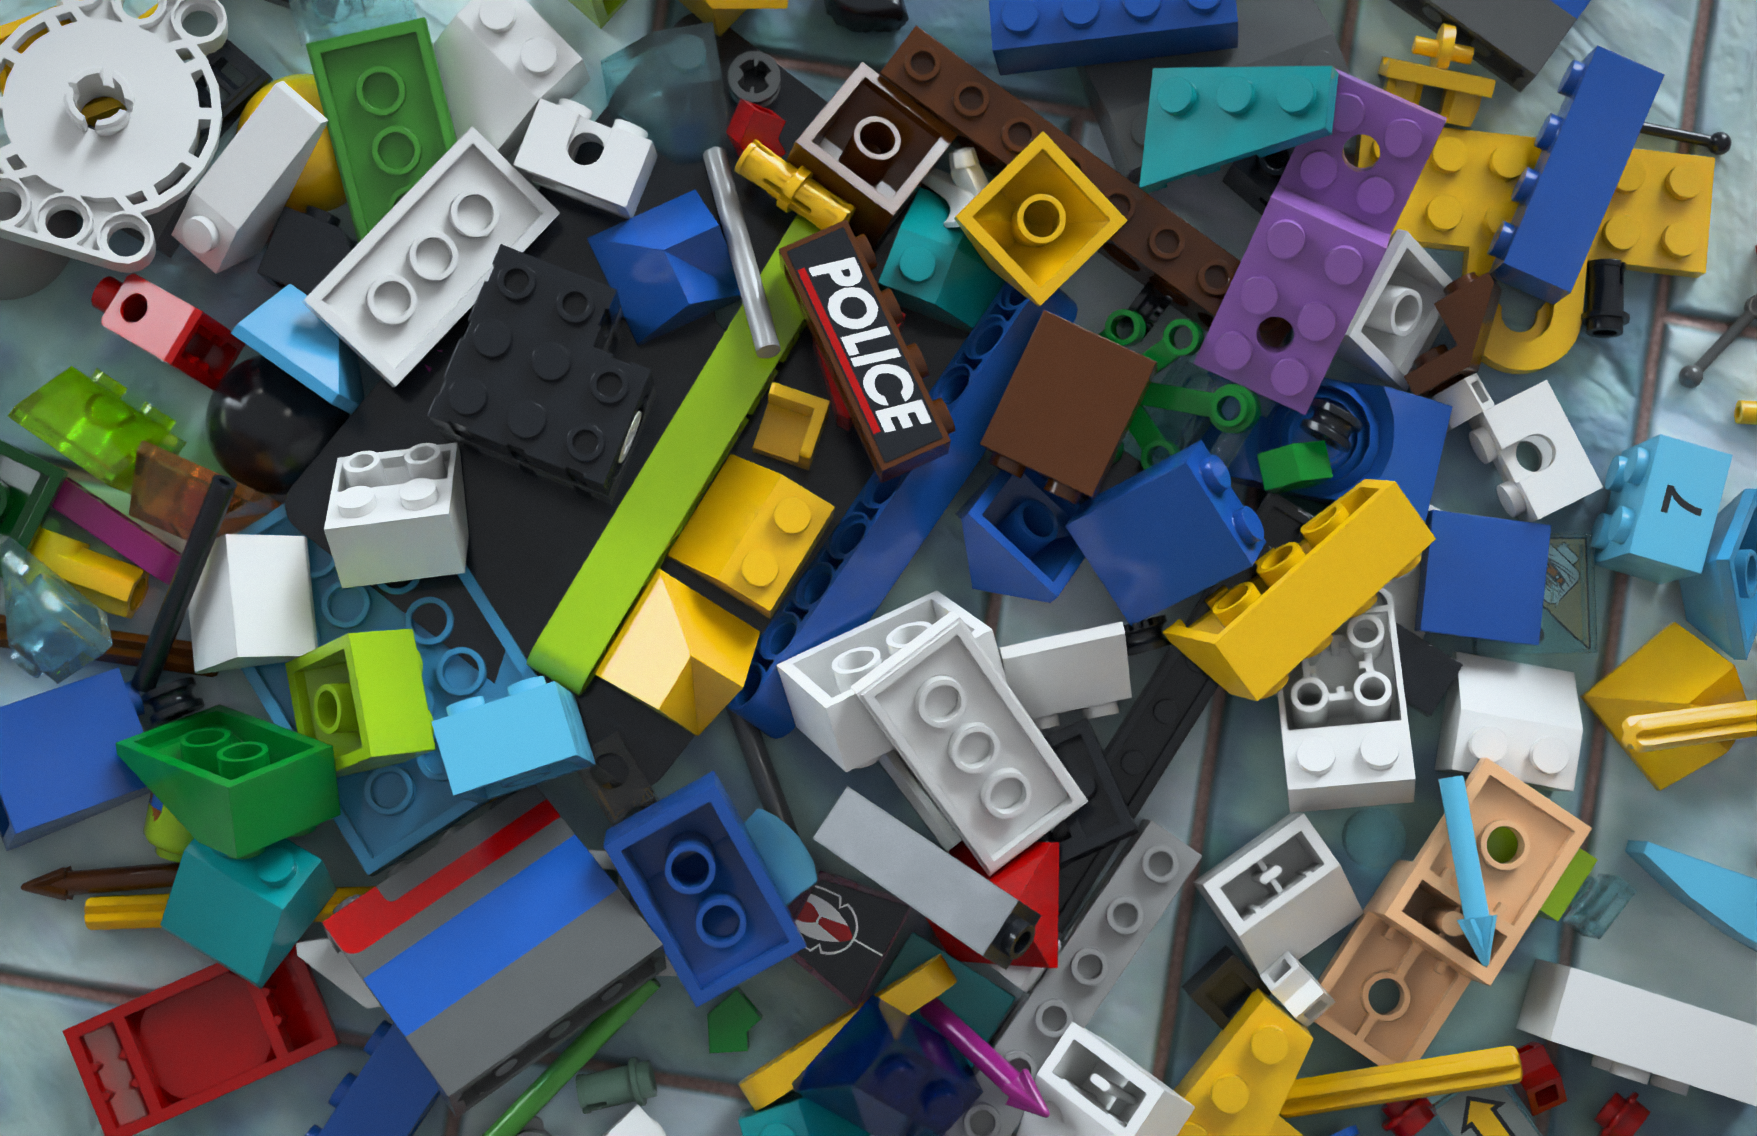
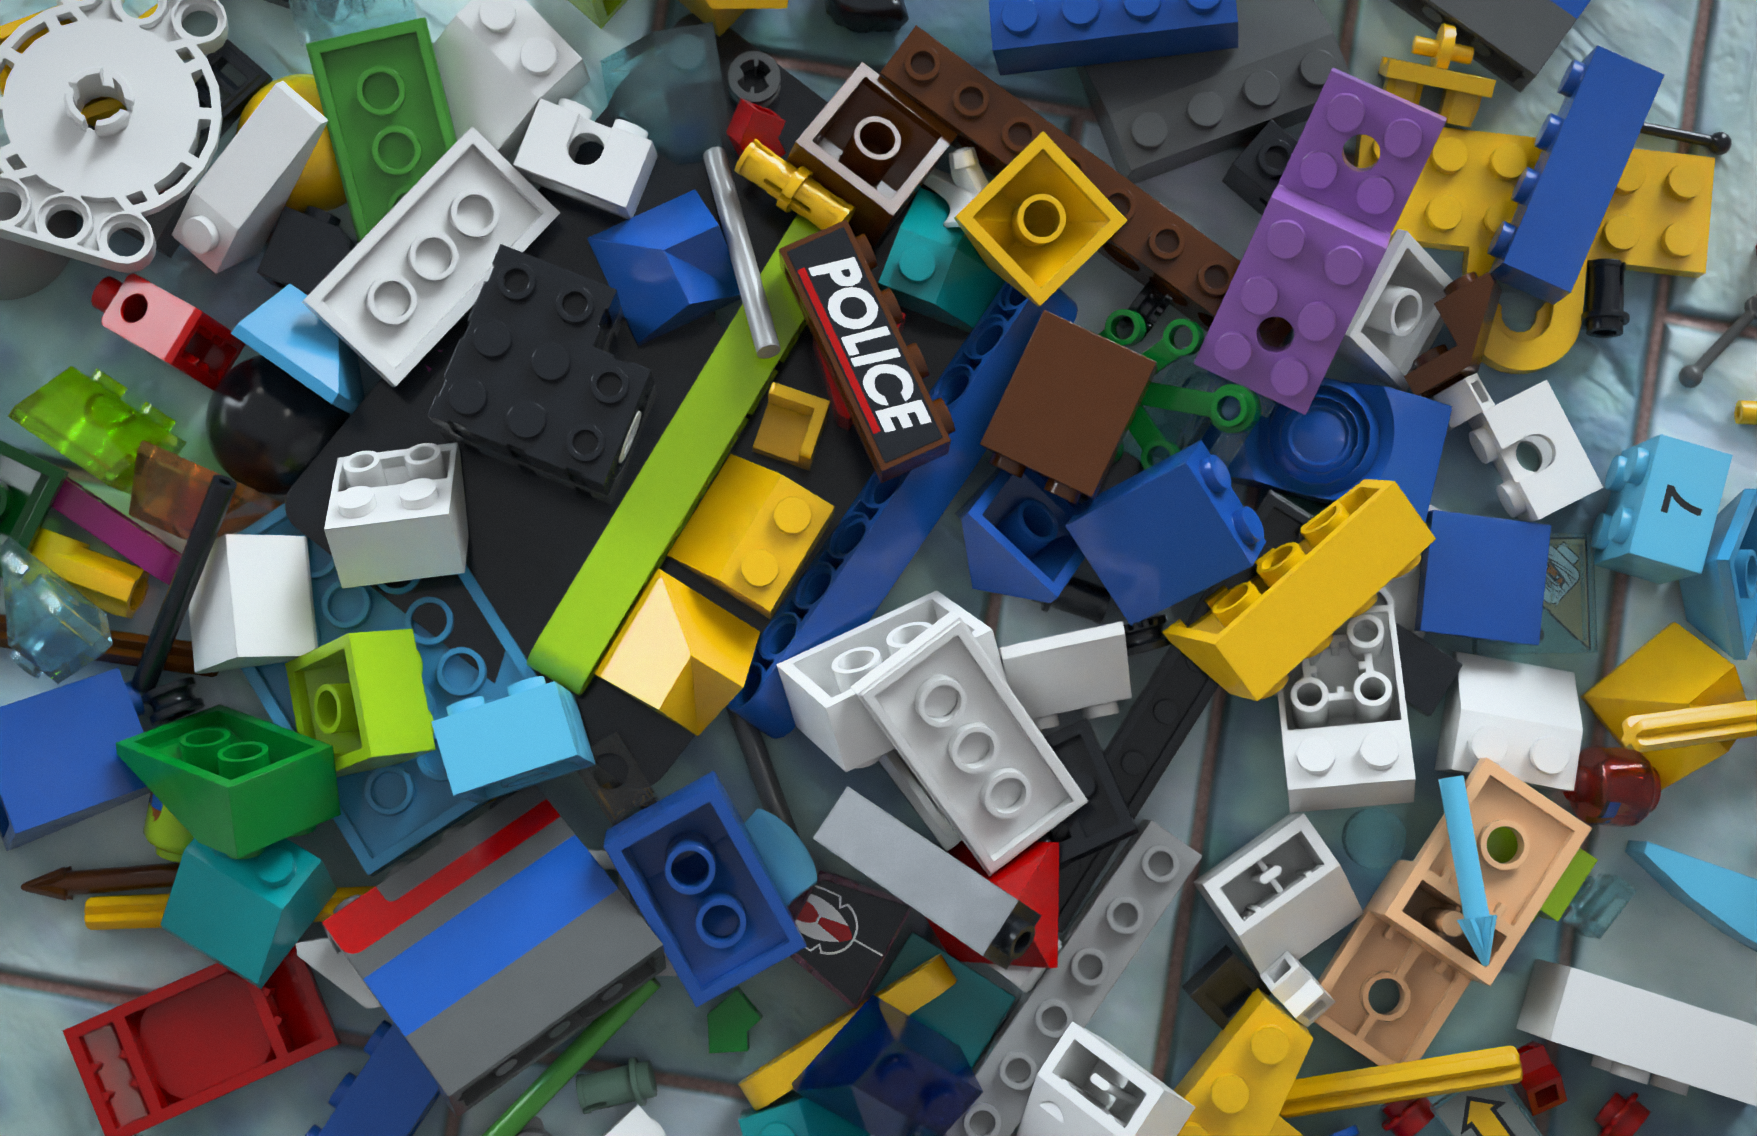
(1017, 1086): magenta piece -> none
(1081, 599): none -> black pin
(1231, 113): teal wing -> none
(1295, 466): green piece -> none
(1331, 425): black bush -> none
(1614, 787): none -> clear red head

